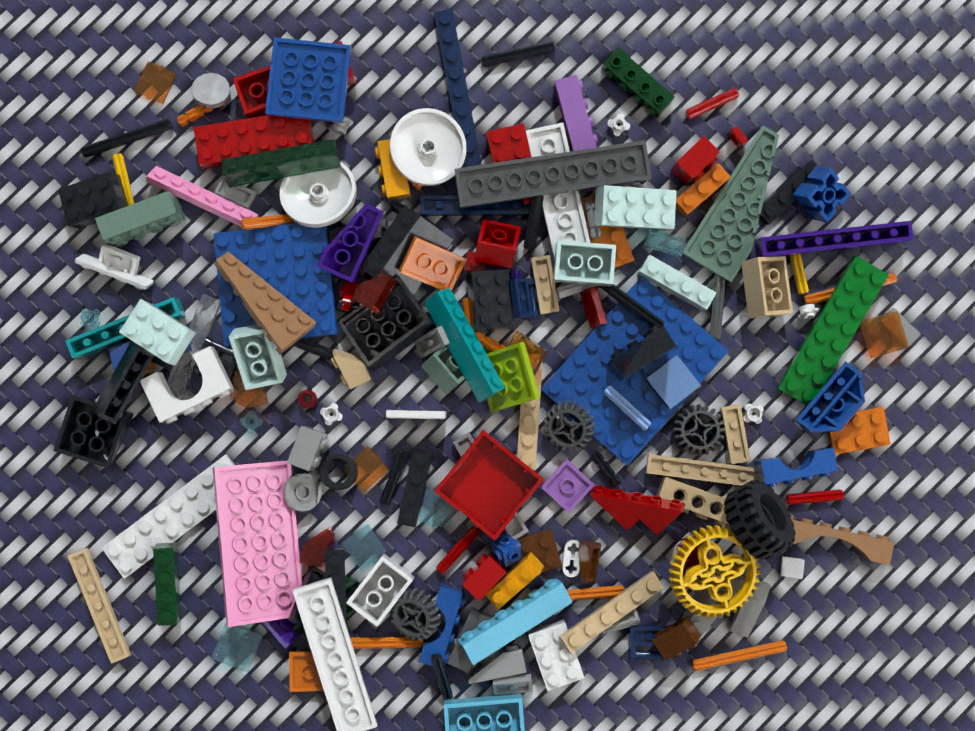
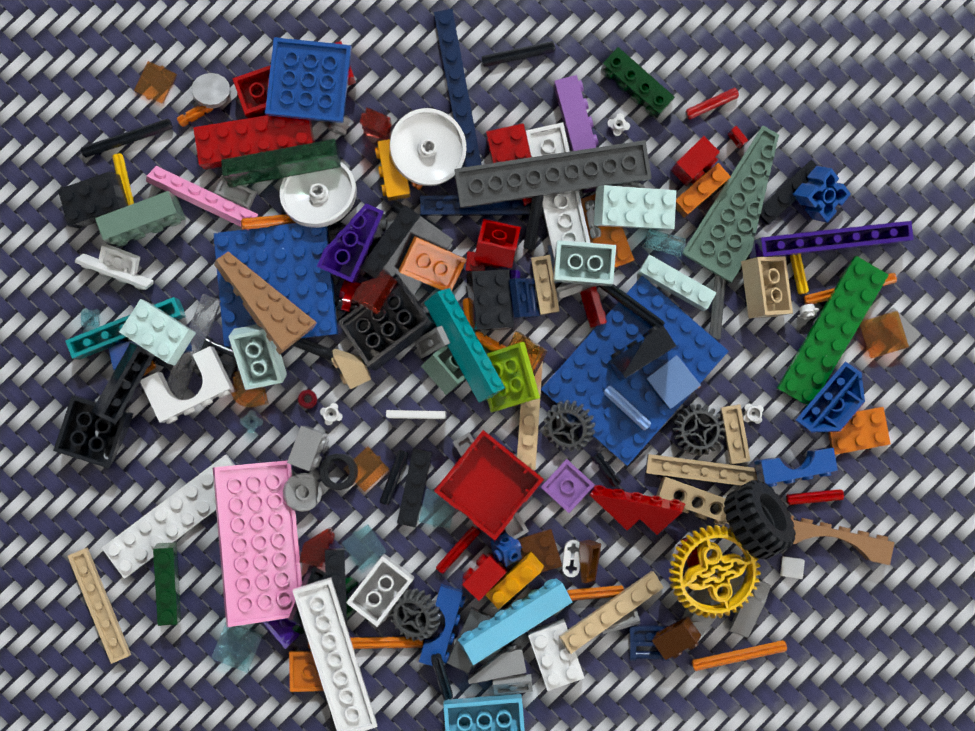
(375, 124): none -> clear red slope

